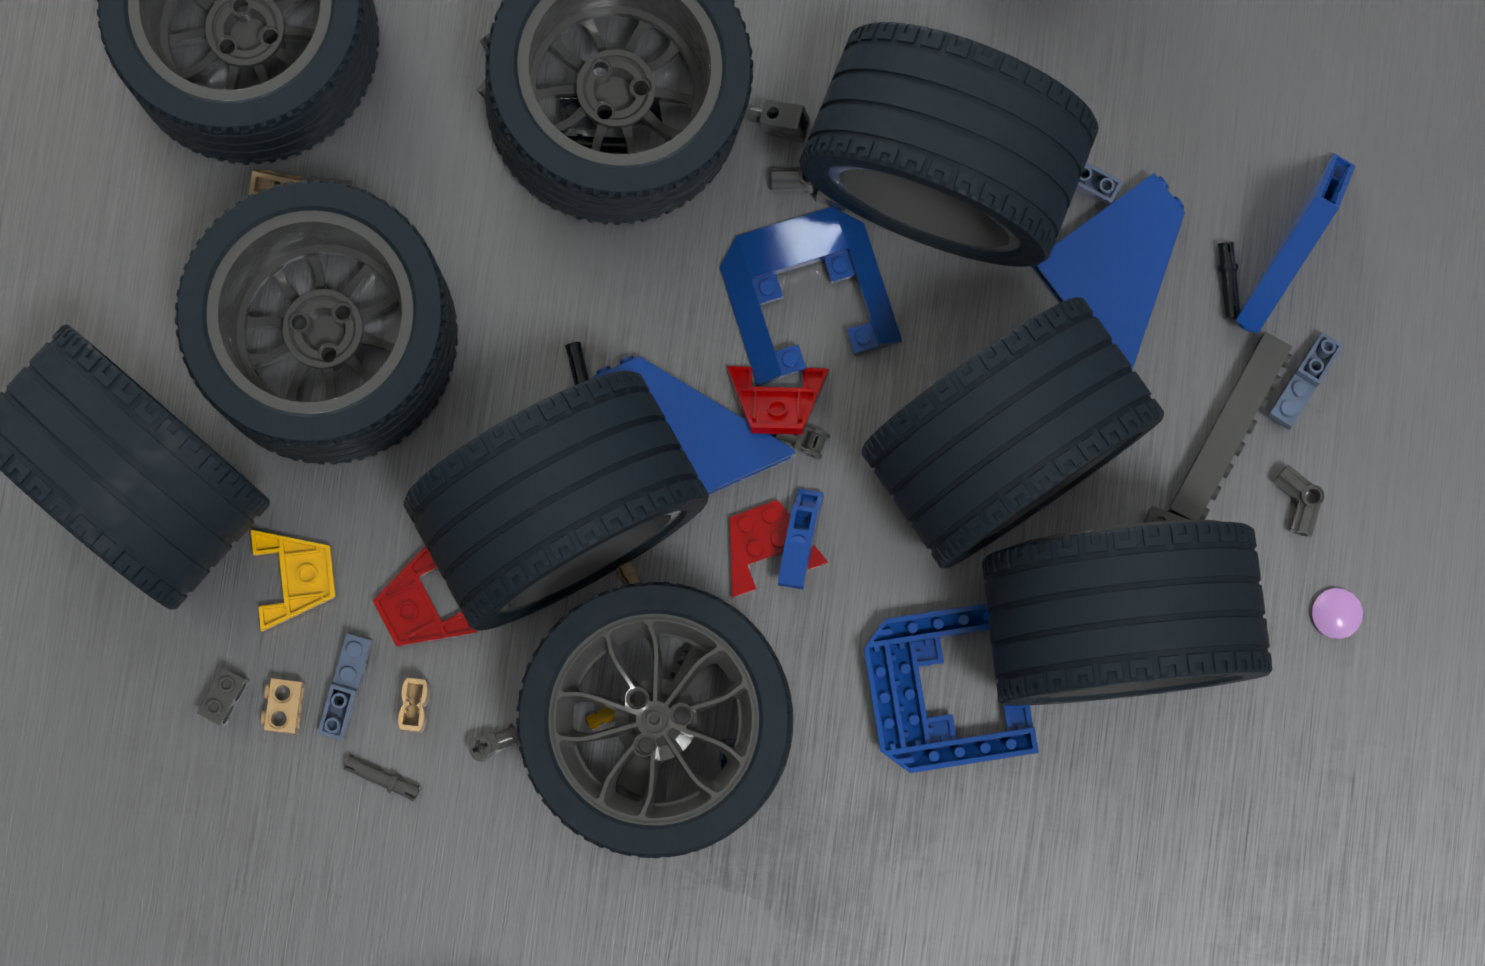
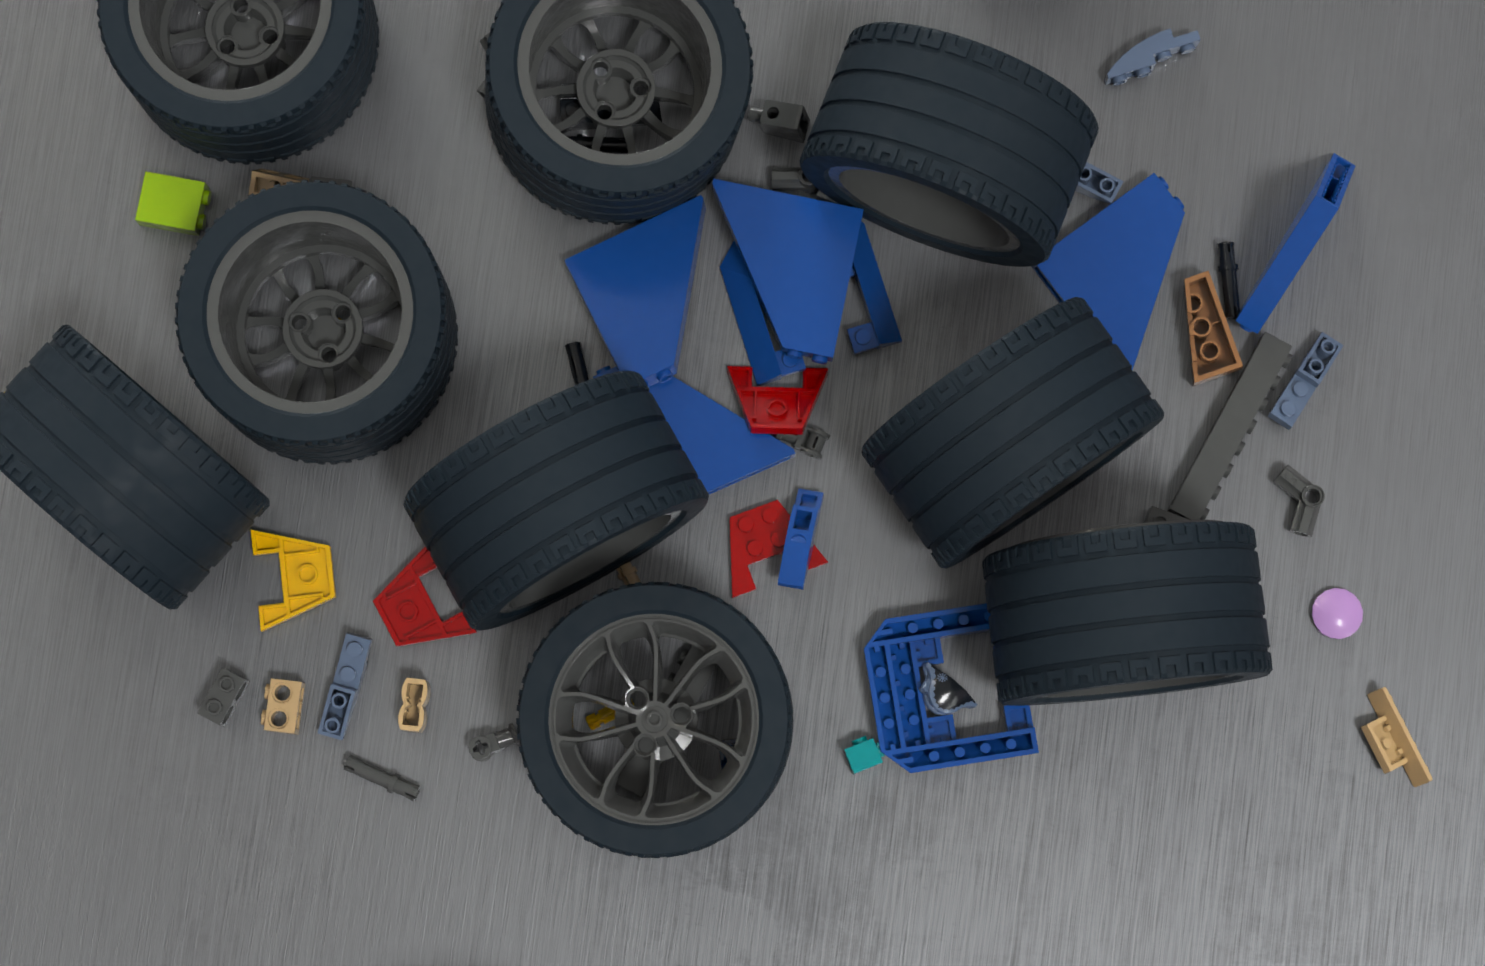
(173, 204): none -> lime brick
(642, 289): none -> blue slope
(797, 260): none -> blue slope
(863, 754): none -> teal brick
(942, 693): none -> hat
(1141, 58): none -> sand blue slope
(1209, 335): none -> medium nougat wedge
(1392, 740): none -> tan bracket

